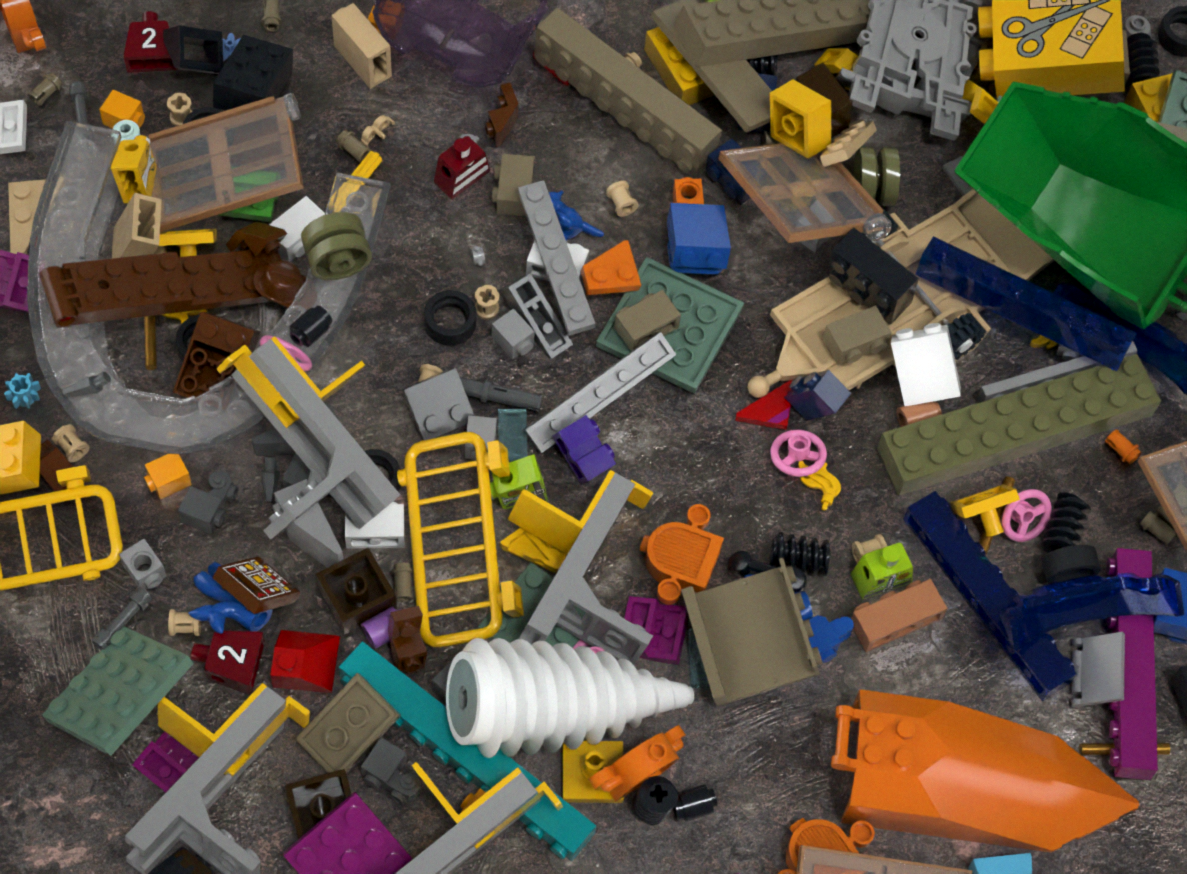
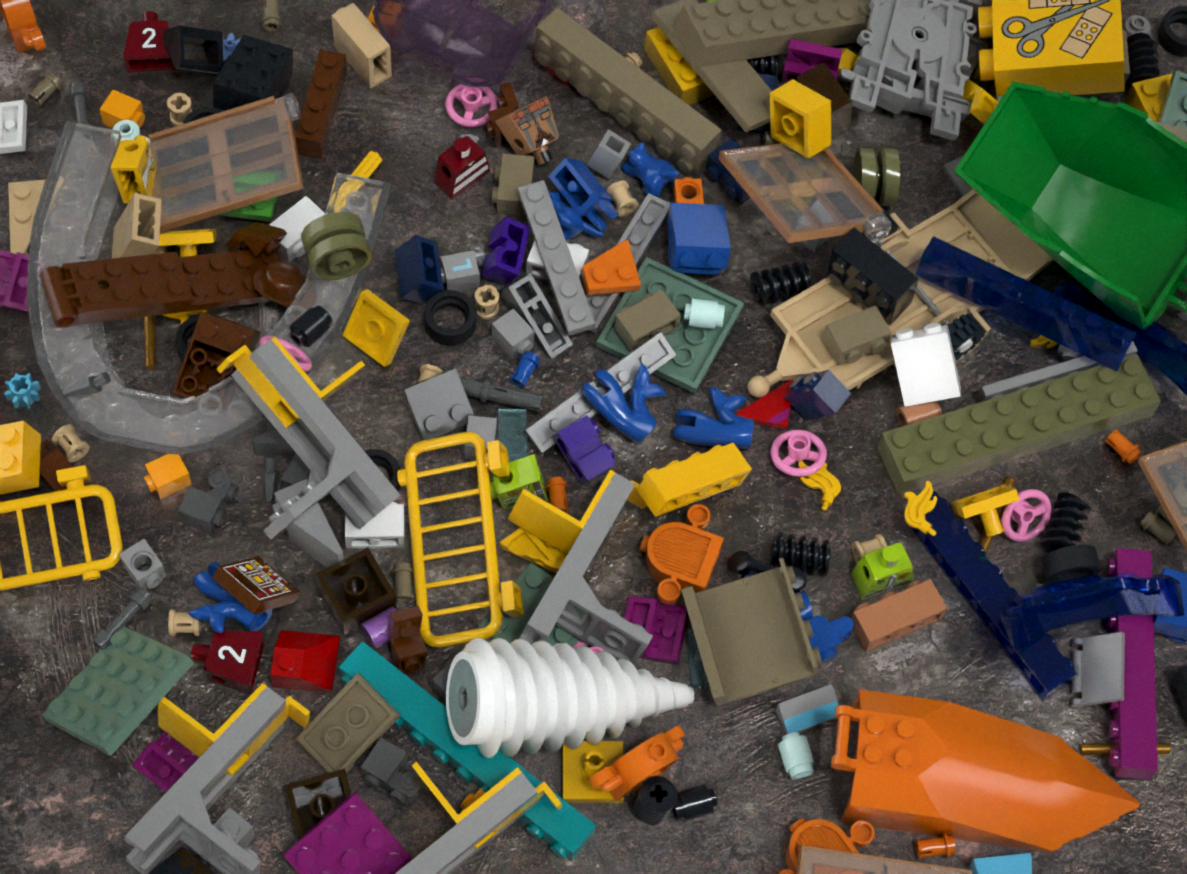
(237, 827): none -> light grey brick
(321, 104): none -> reddish brown brick
(352, 145): dark tan pin -> none
(376, 327): none -> yellow tile
(379, 124): tan piece -> none
(419, 269): none -> dark blue brick
(460, 271): none -> light grey brick
(465, 95): none -> bright pink piece
(508, 244): none -> dark purple brick
(525, 368): none -> blue pin
(530, 129): none -> torso
(557, 493): none -> orange pin
(583, 191): none -> blue hinge
(608, 154): none -> light grey brick
(632, 422): none -> blue piece
(640, 235): none -> light grey plate
(651, 170): none -> blue animal
(693, 478): none -> yellow brick
(704, 313): none -> light aqua brick
(710, 432): none -> blue piece
(780, 281): none -> black piece
(796, 755): none -> light aqua brick
(805, 56): none -> magenta slope
(808, 710): none -> slope
(848, 142): tan plate -> none
(918, 507): none -> yellow piece
(935, 846): none -> orange pin

